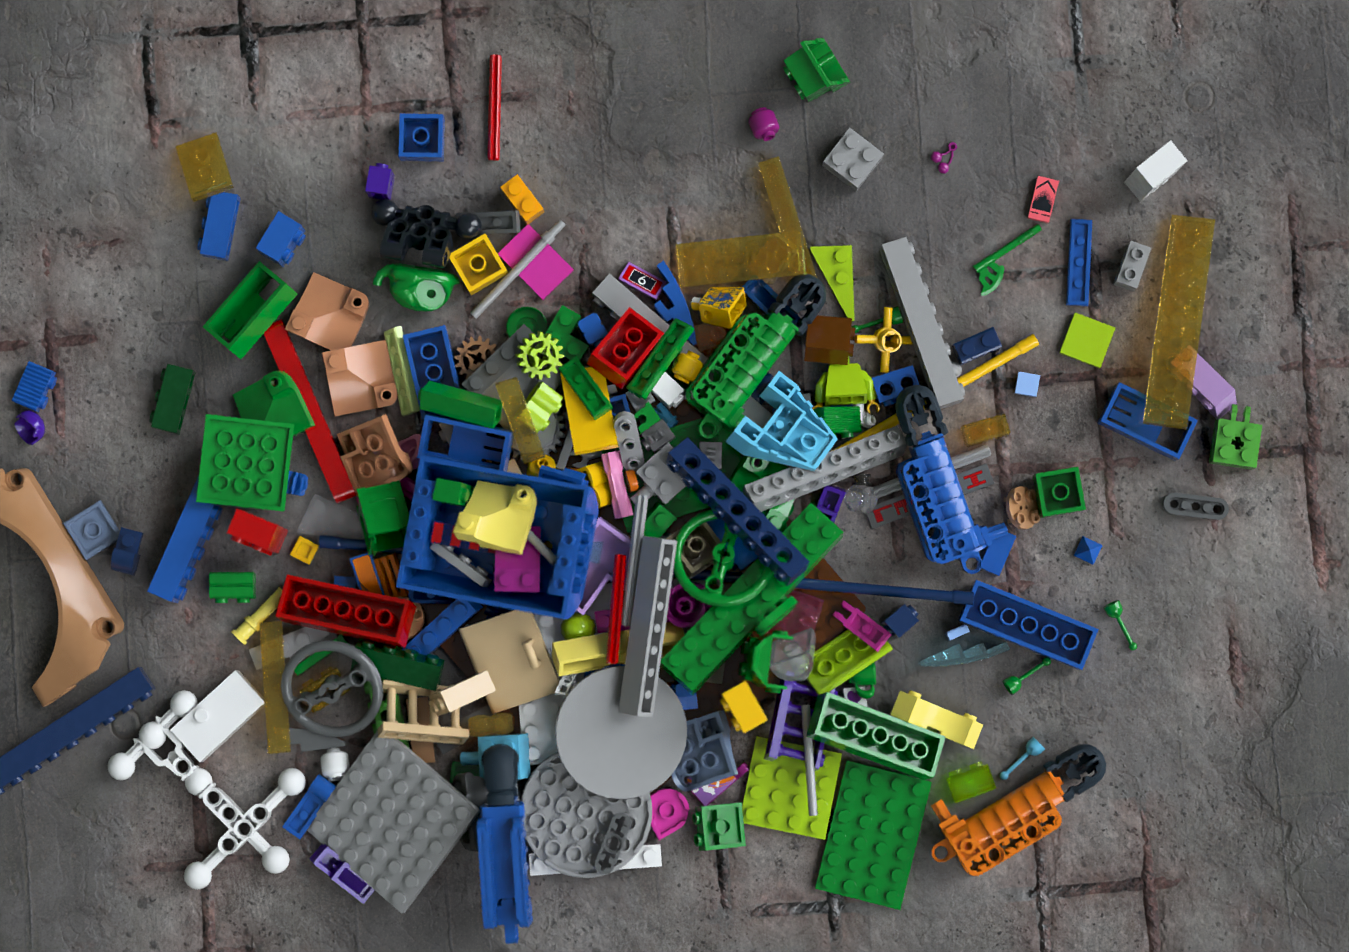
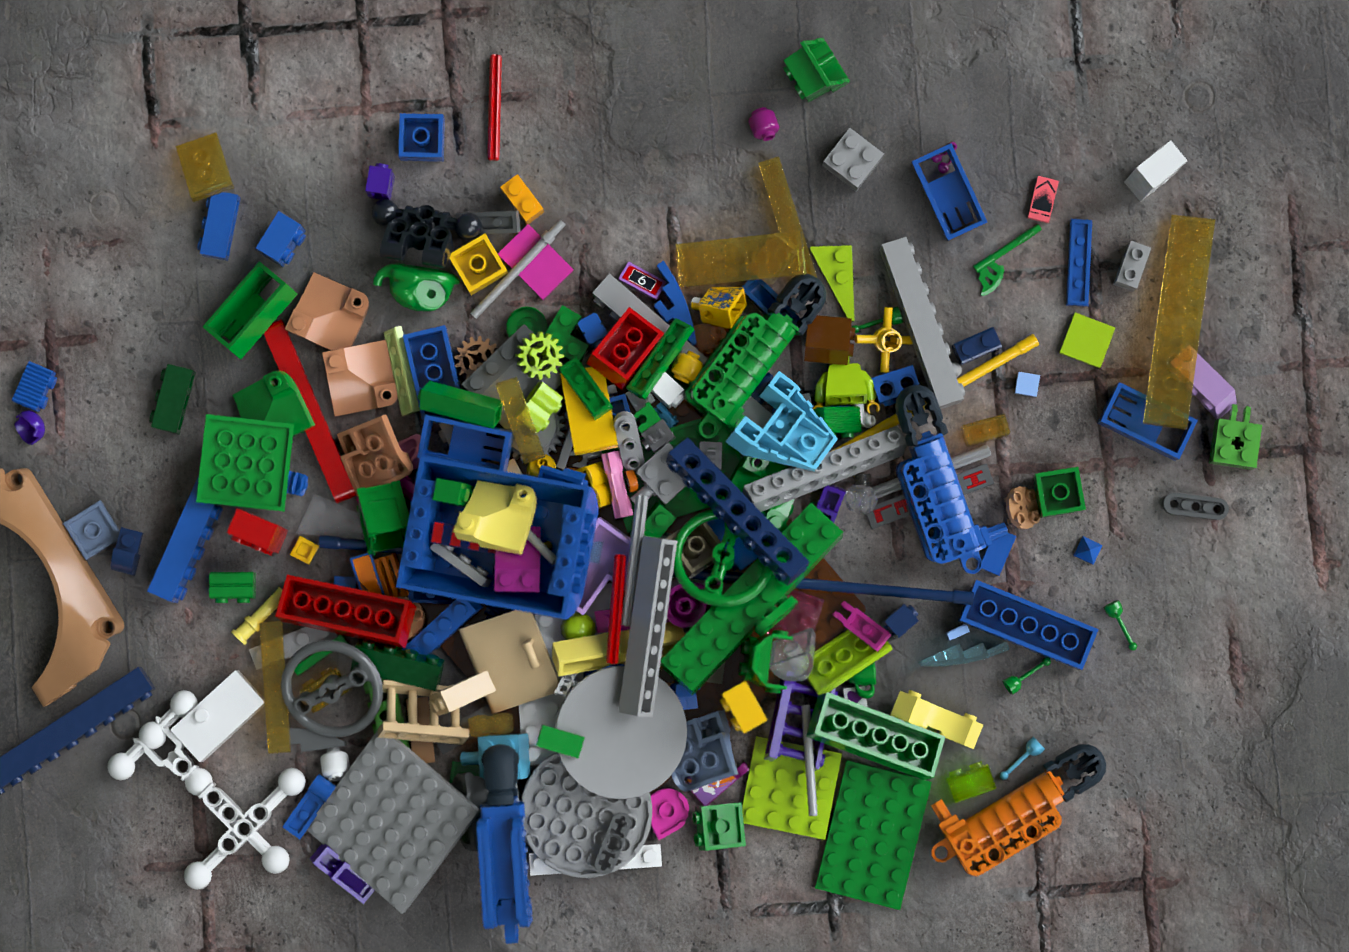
(560, 741): none -> green tile
(950, 192): none -> blue piece

